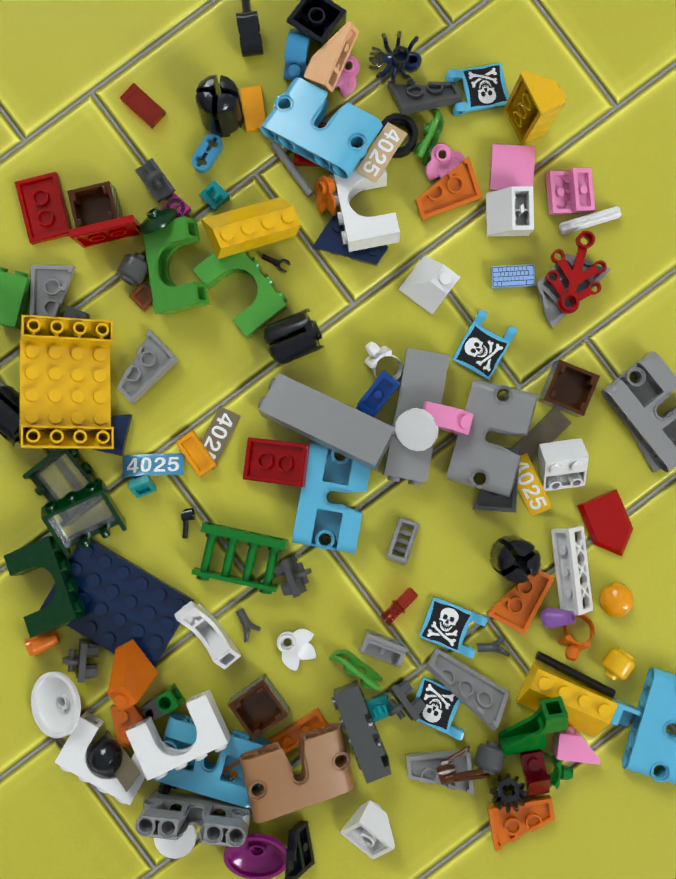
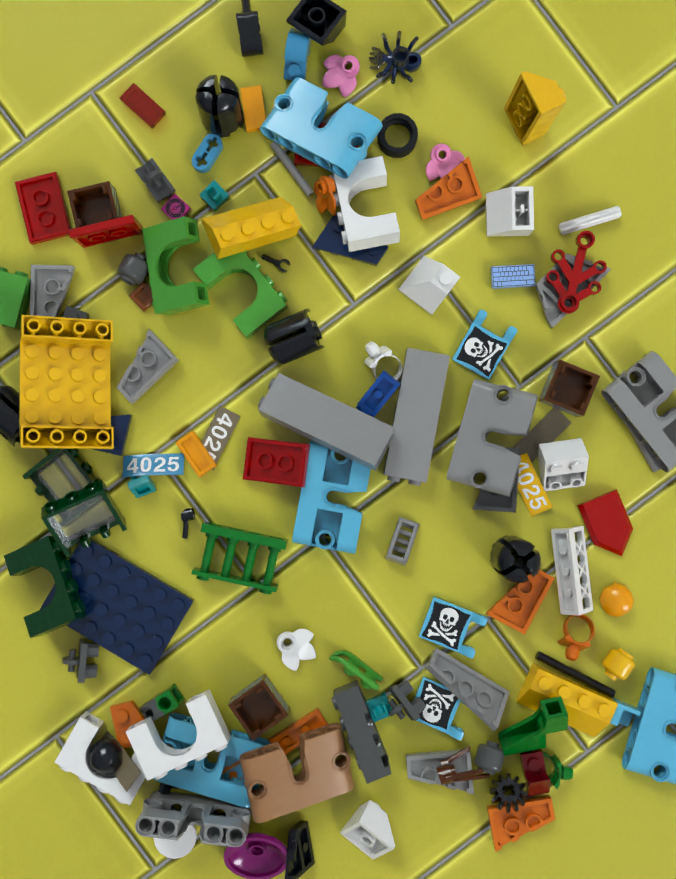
(42, 643): orange cone -> none
(55, 704): white dish -> none
(129, 675): orange slope -> none
(157, 219): dark green dish -> none
(210, 632): white arch -> none
(246, 624): dark grey bar -> none
(295, 575): dark grey hips -> none
(331, 58): light nougat slope -> none
(381, 152): tan sticker -> none
(383, 648): light grey hinge -> none
(399, 606): clear red axle -> none
(416, 429): white tile -> none
(417, 98): dark grey wing -> none
(432, 134): bright green piece -> none
(449, 418): bright pink slope -> none
(482, 87): flag -> none
(493, 647): dark grey bar -> none
(511, 166): bright pink slope -> none
(556, 617): medium lavender cone -> none
(570, 191): bright pink slope -> none
(571, 746): bright pink slope -> none

